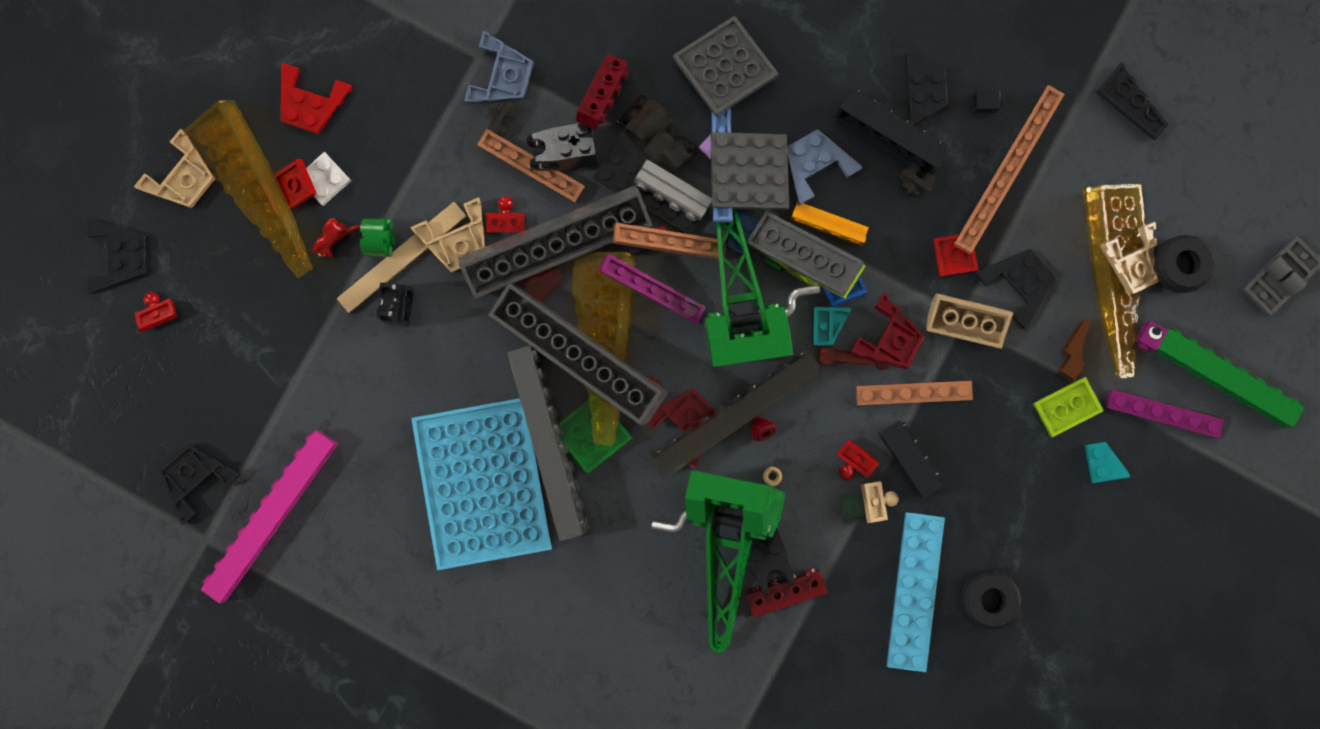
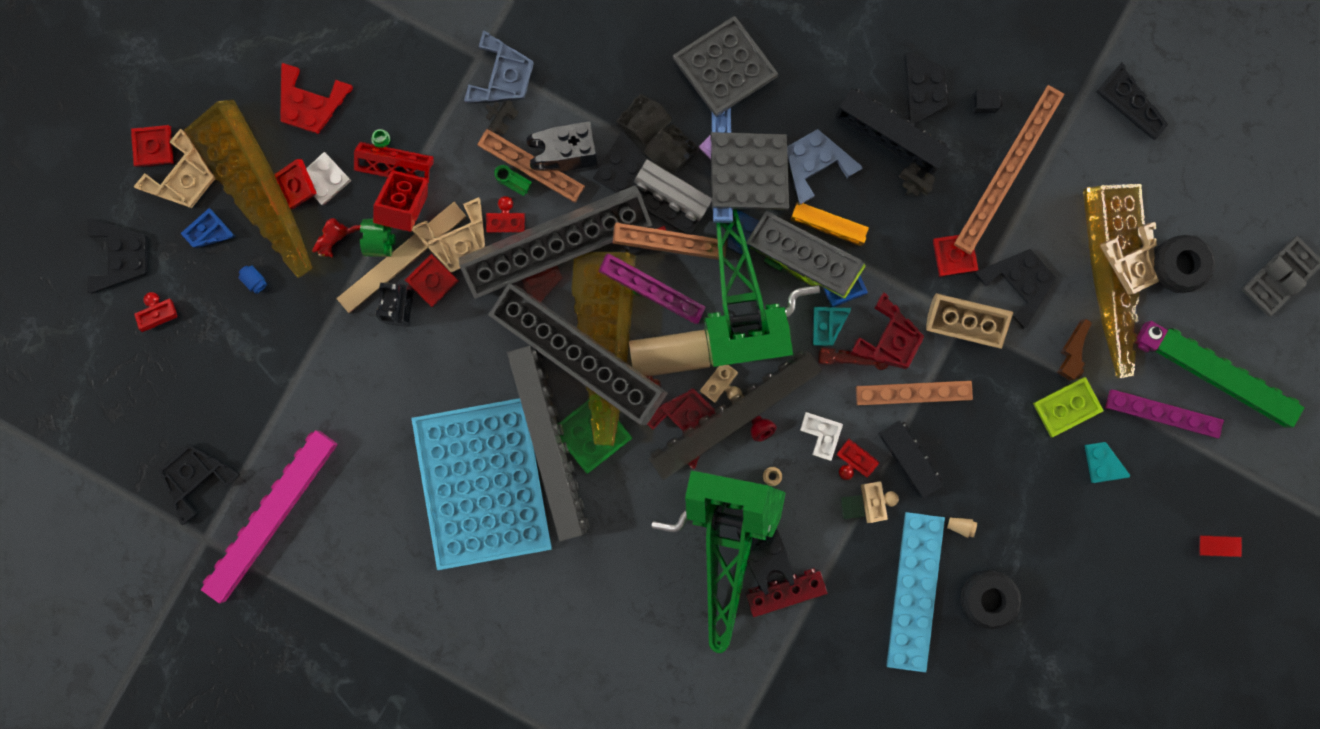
(152, 146): none -> red plate
(207, 230): none -> blue wing
(252, 279): none -> blue brick
(380, 138): none -> green plate
(391, 158): none -> red fence
(400, 201): none -> red brick
(431, 280): none -> red plate
(513, 181): none -> green piece
(601, 92): dark red brick -> none
(670, 353): none -> tan brick
(720, 383): none -> tan plate
(827, 432): none -> white plate
(962, 526): none -> tan cone
(1221, 546): none -> red slope

